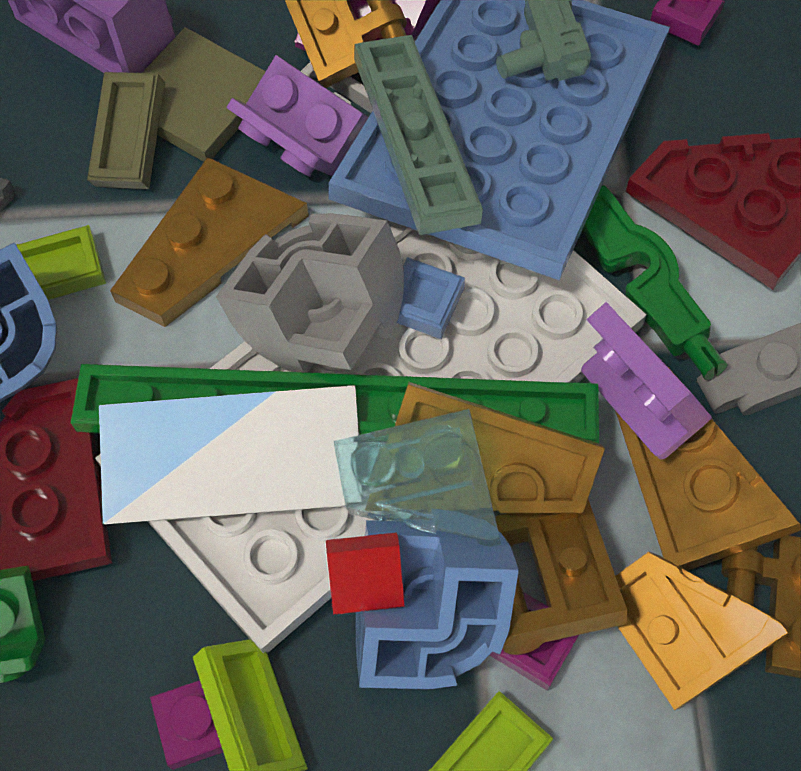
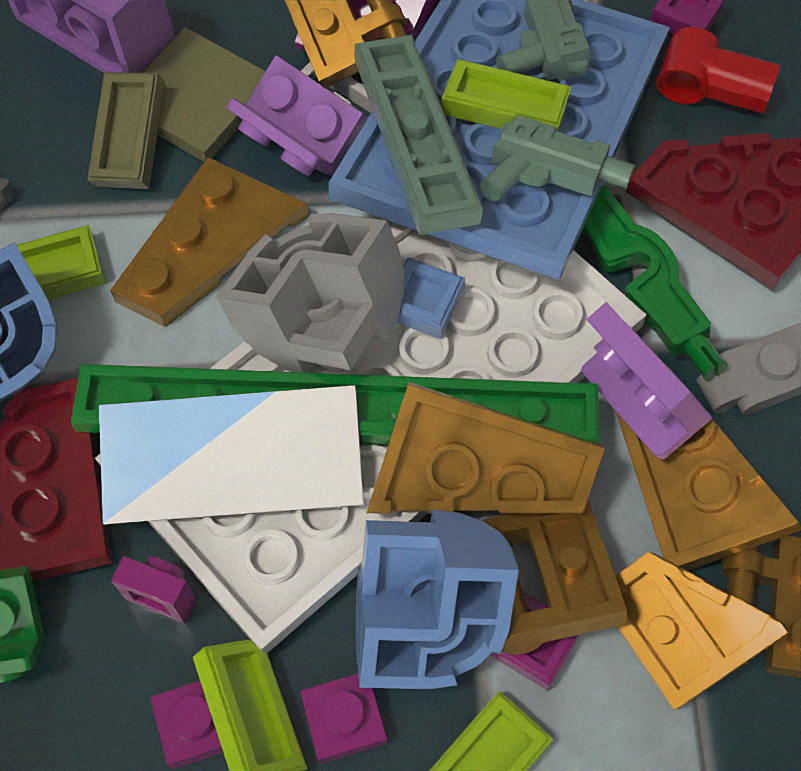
(155, 586): none -> magenta plate
(342, 718): none -> magenta plate
(365, 573): red tile -> none
(421, 477): clear light blue wing -> none
(498, 96): none -> lime tile
(540, 154): none -> sand green piece
(701, 68): none -> red piece

